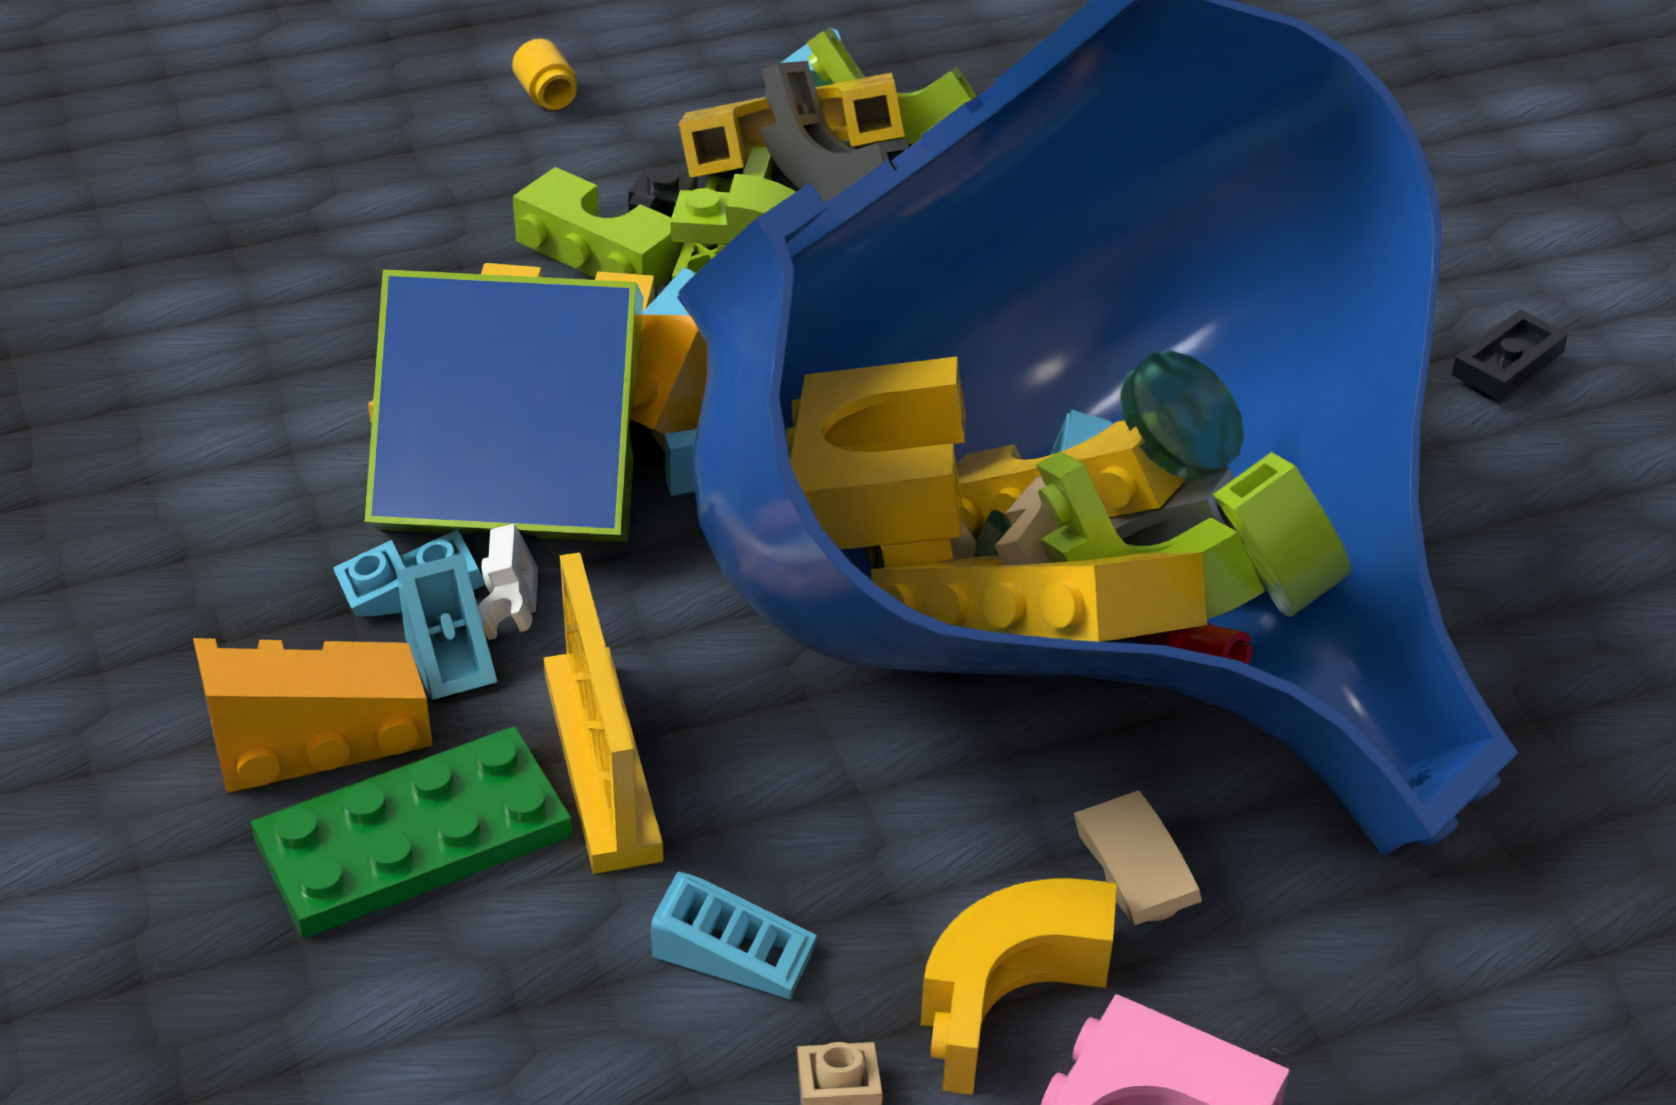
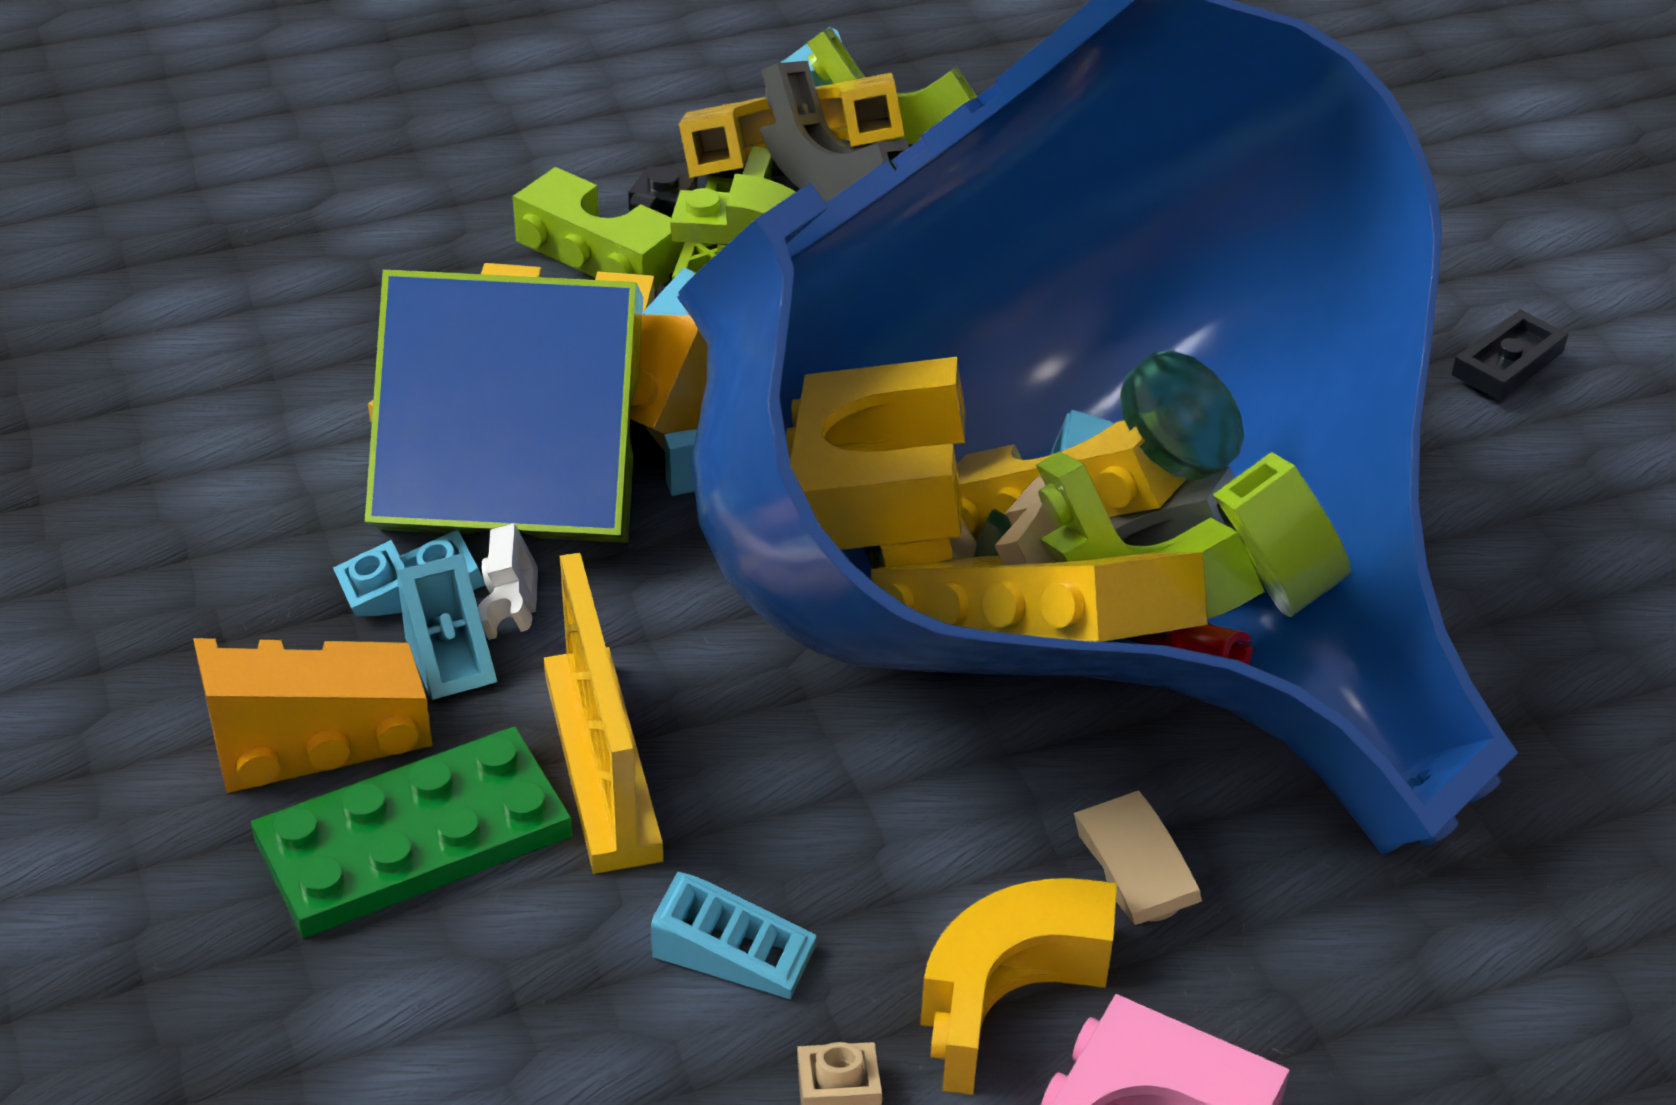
(545, 74): yellow brick -> none

